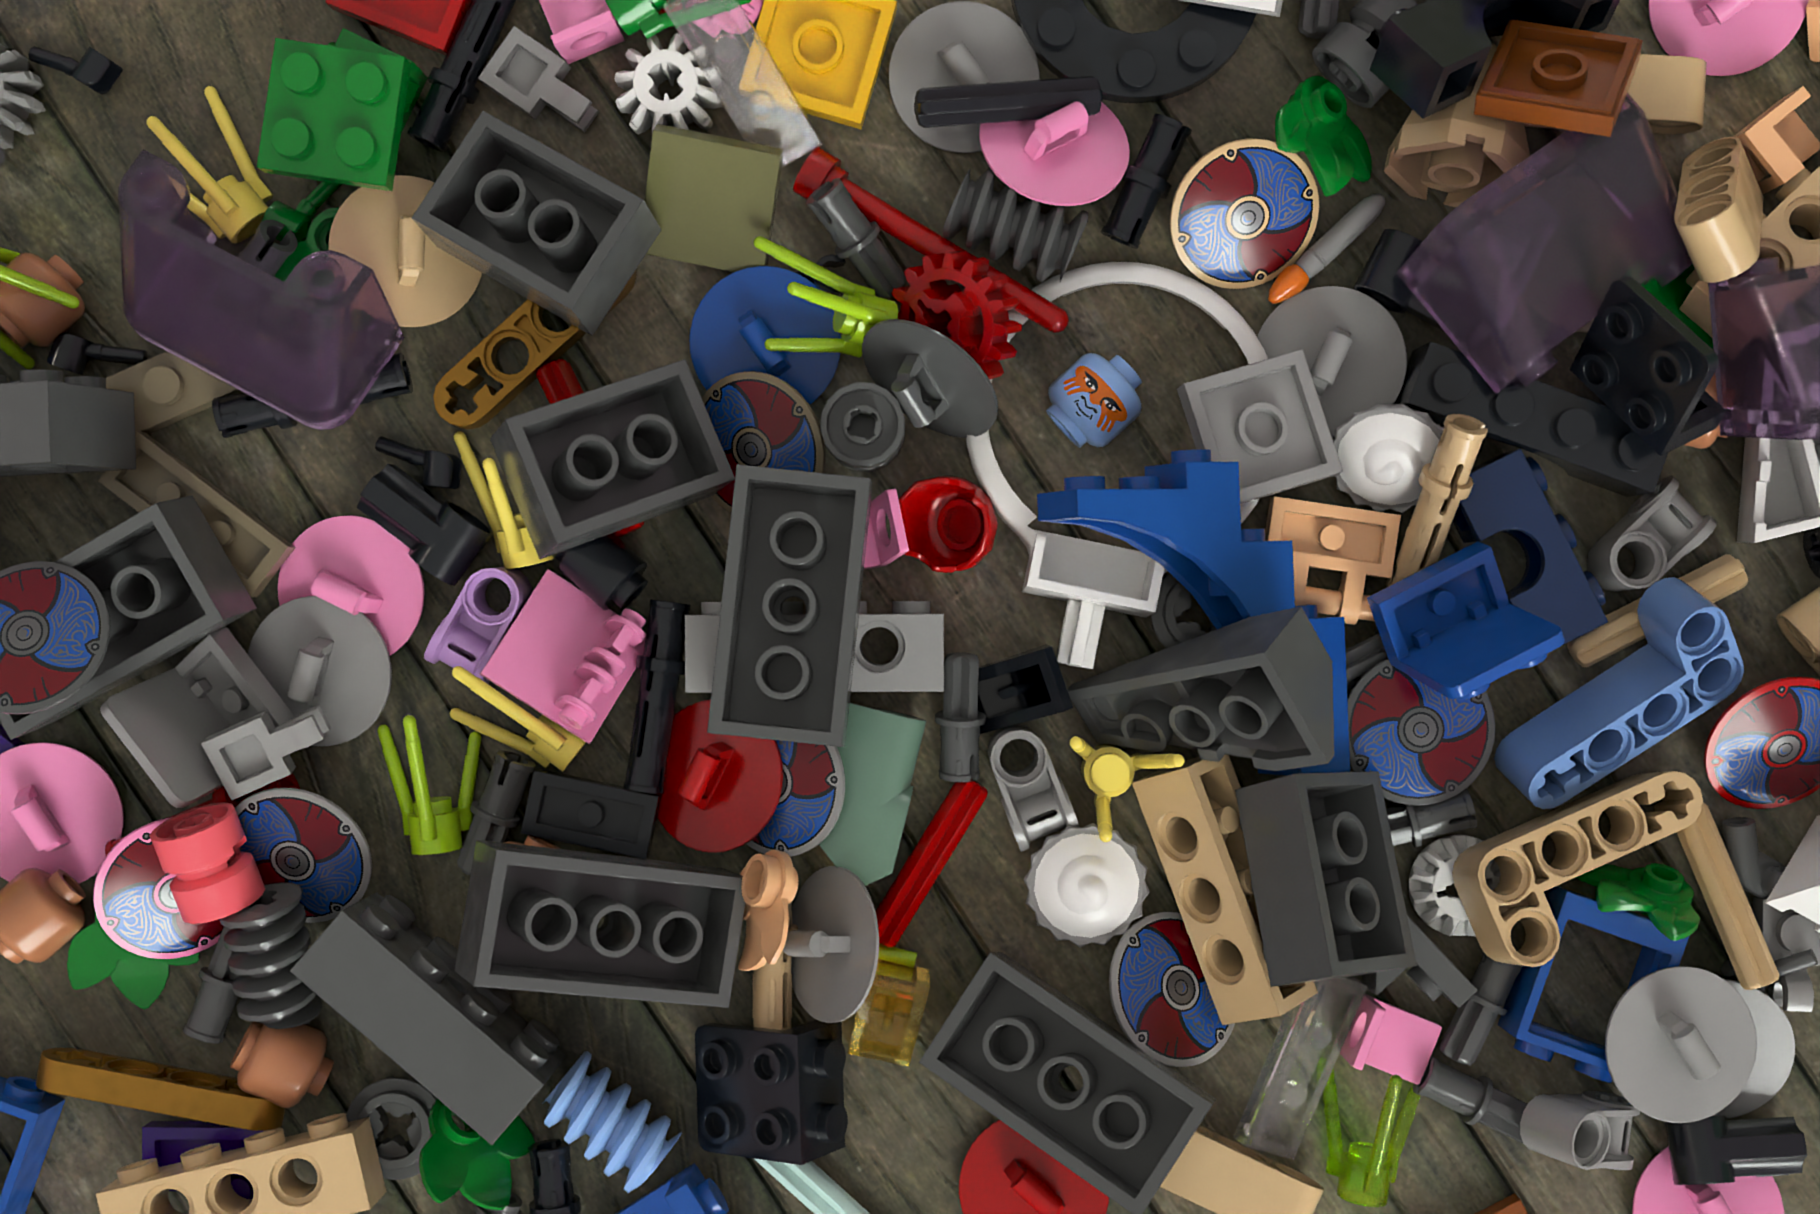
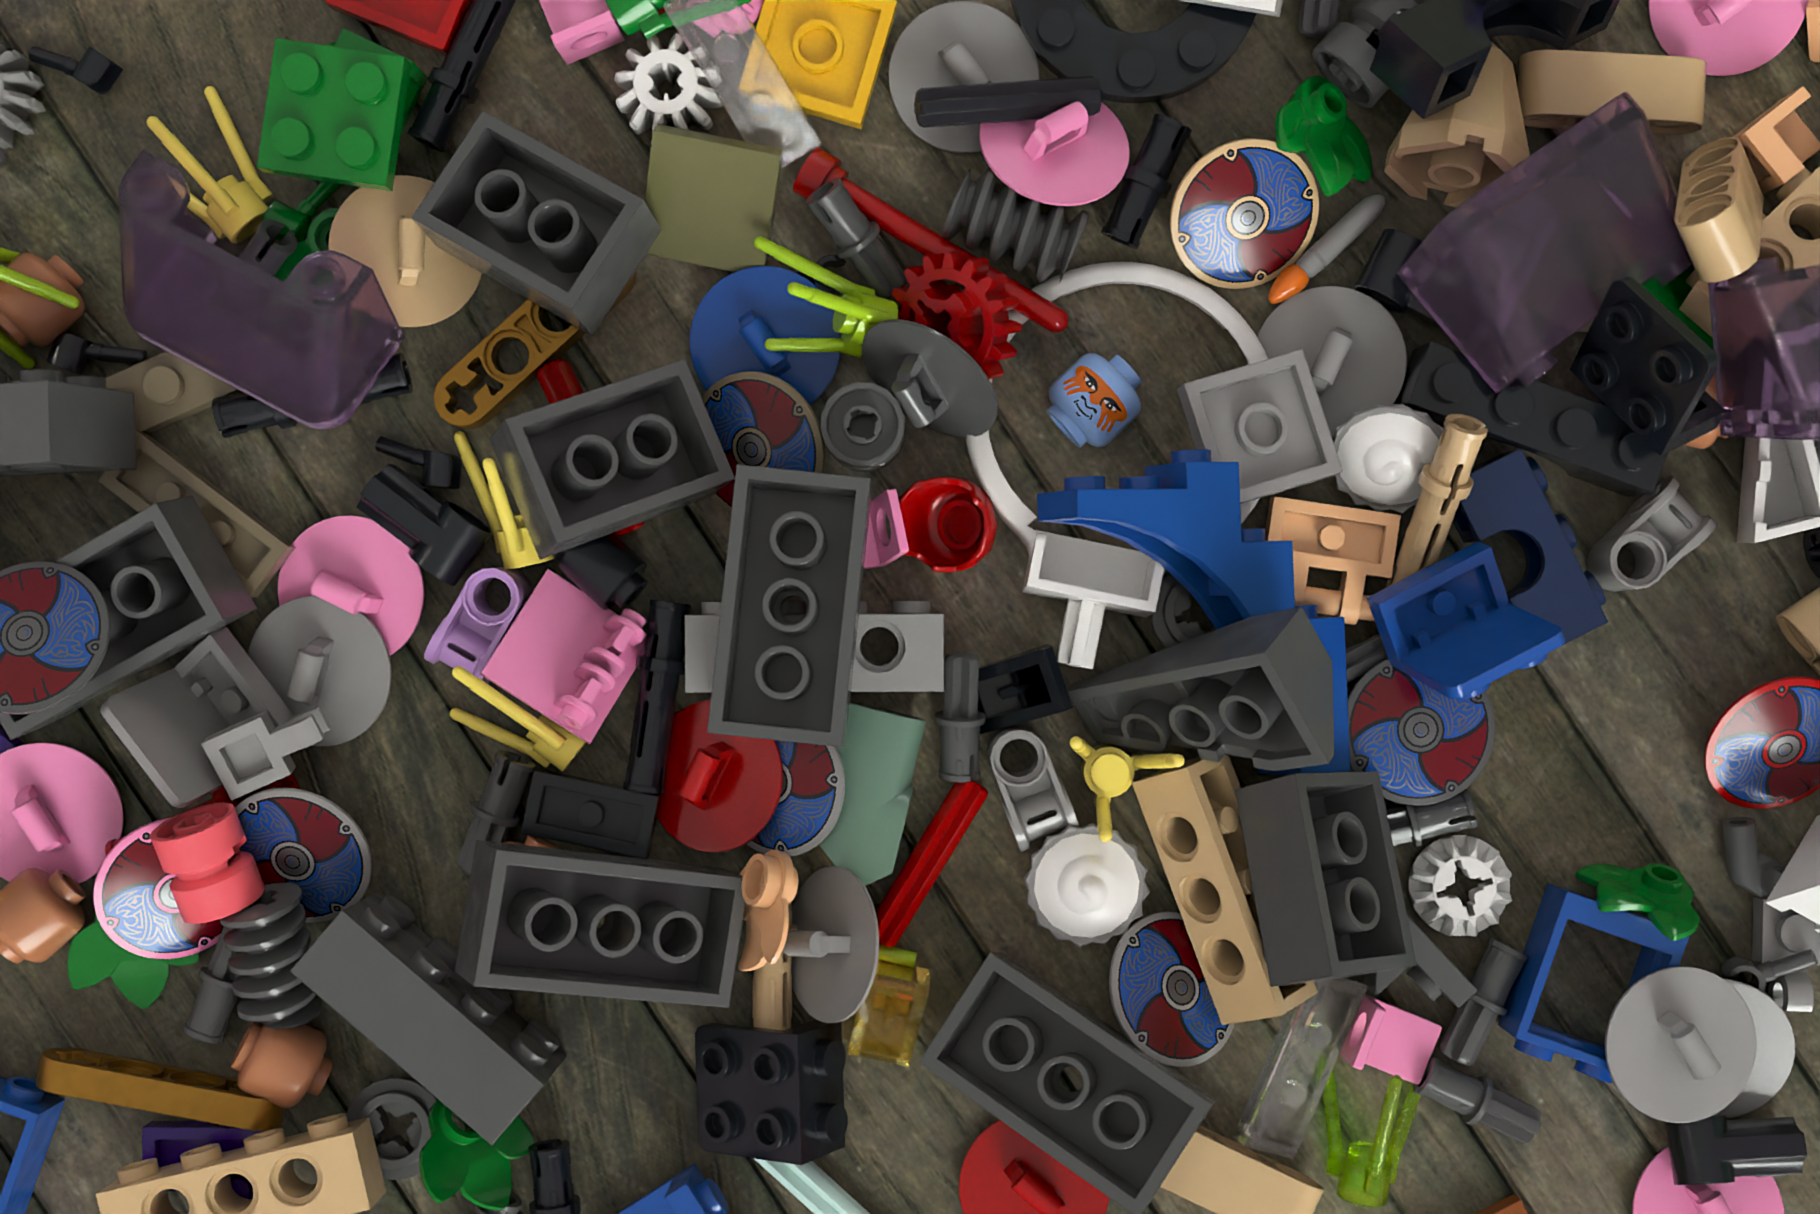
(429, 820): lime plant -> none
(532, 78): light grey plate -> none
(609, 1122): light blue piece -> none
(1558, 77): dark orange plate -> none
(1578, 851): tan beam -> none
(1580, 1129): light grey piece -> none
(1623, 628): tan axle -> none
(1632, 705): medium blue beam -> none
(1728, 903): tan axle -> none

